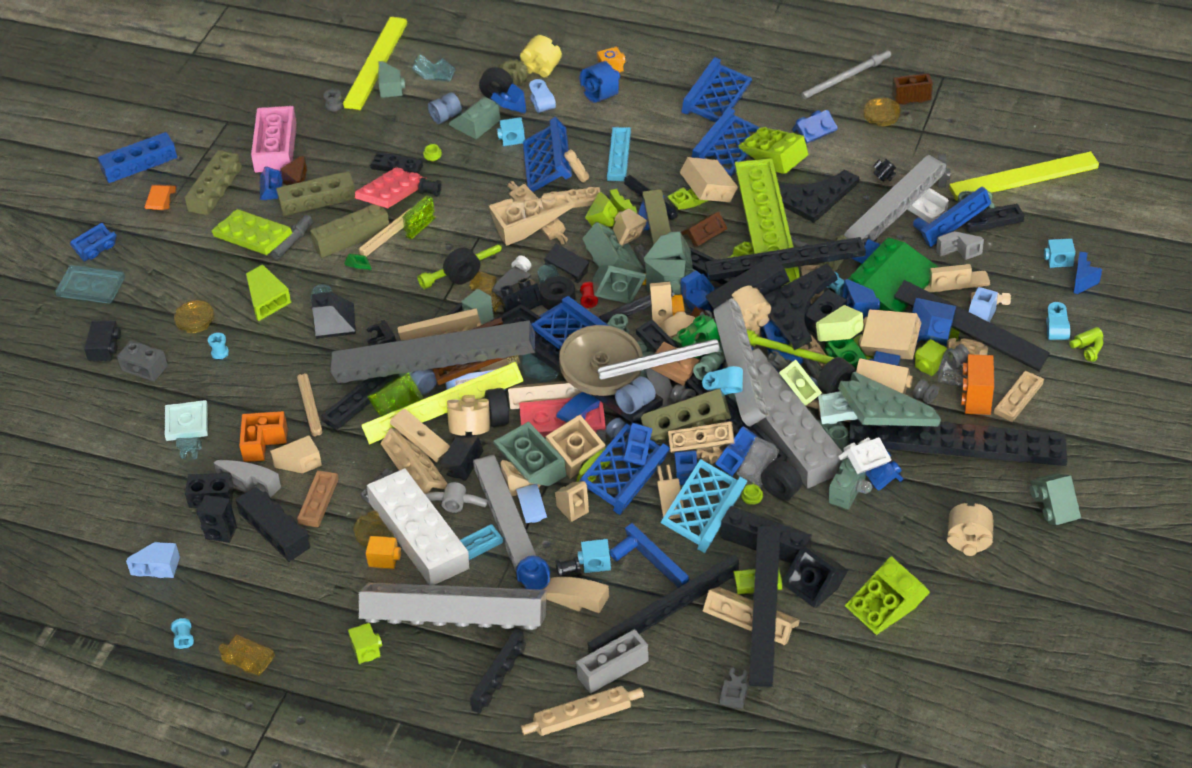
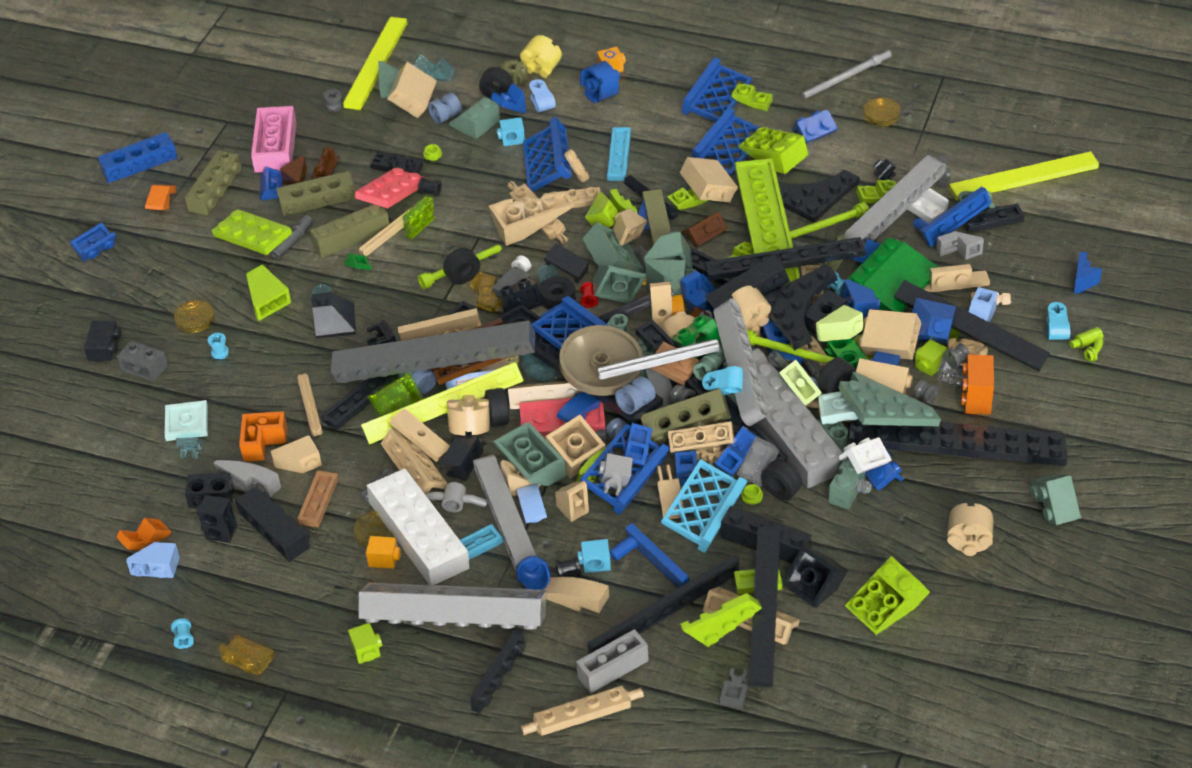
(90, 284): clear light blue tile -> none
(149, 531): none -> orange slope
(325, 164): none -> reddish brown hinge
(412, 89): none -> tan brick
(482, 302): sand green brick -> none
(615, 472): none -> light grey brick
(717, 624): none -> lime wing
(747, 95): none -> lime slope
(857, 212): none -> lime piece
(873, 194): none -> lime slope
(912, 88): reddish brown brick -> none
(1018, 396): tan tile -> none
(1060, 253): medium azure brick -> none

